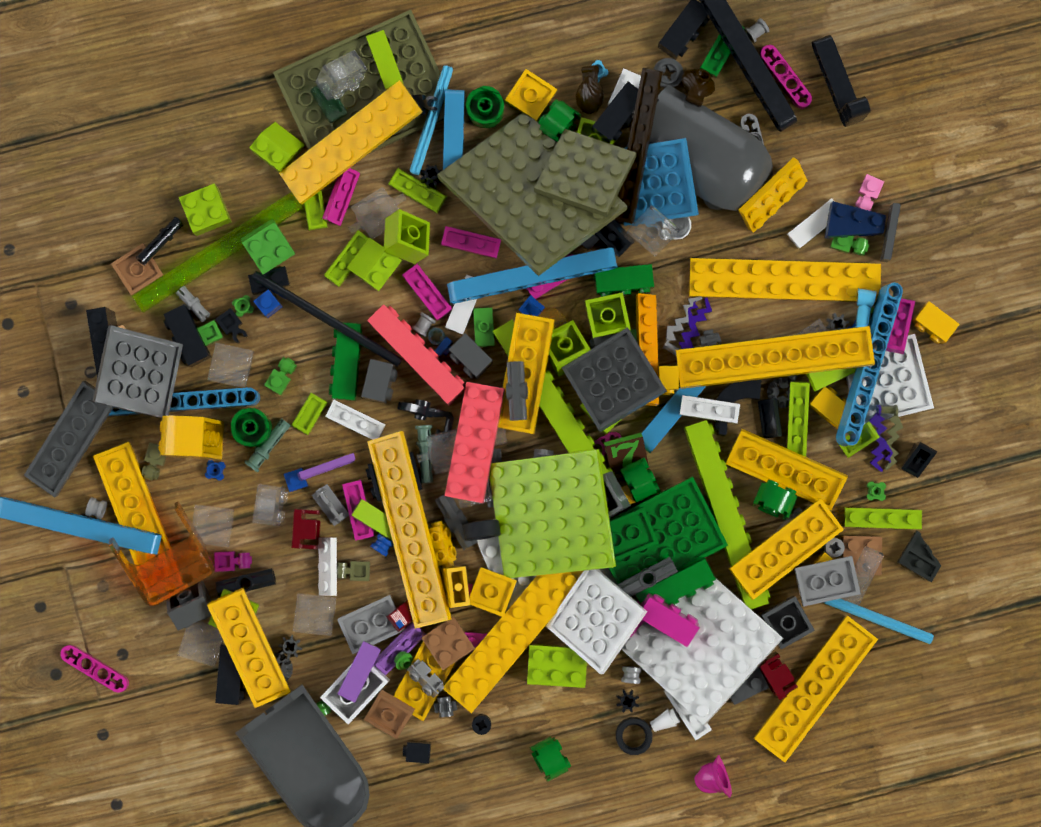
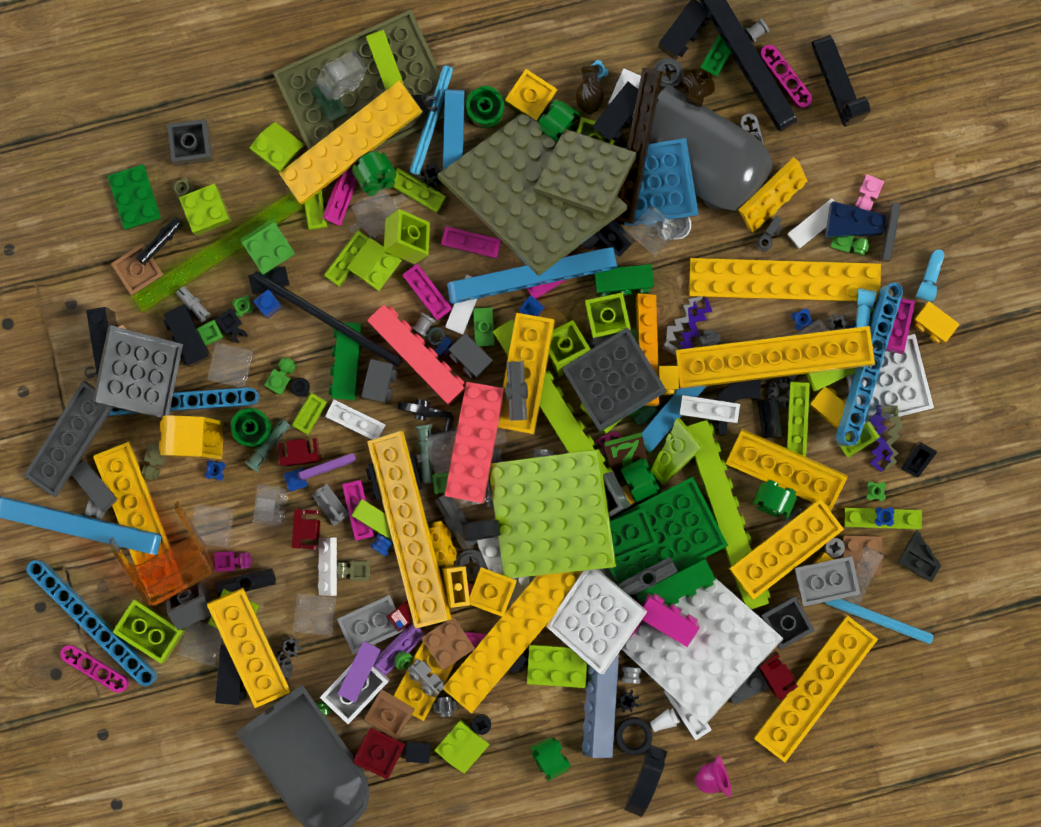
(83, 618): none -> dark azure beam
(94, 486): none -> dark grey tile
(134, 197): none -> green plate
(148, 631): none -> lime brick
(184, 182): none -> olive plate
(190, 142): none -> dark grey brick
(299, 452): none -> dark red panel
(300, 387): none -> black plate
(374, 173): none -> green brick
(378, 753): none -> dark red panel
(440, 482): none -> bright green plate
(461, 746): none -> lime slope
(477, 558): none -> dark grey gear
(519, 664): none -> black plate
(600, 711): none -> sand blue brick
(643, 414): none -> clear green brick
(647, 781): none -> black arch
(676, 453): none -> lime wing
(773, 228): none -> dark grey plate
(802, 314): none -> blue plate
(889, 516): none -> blue plate
(927, 289): none -> medium azure piece

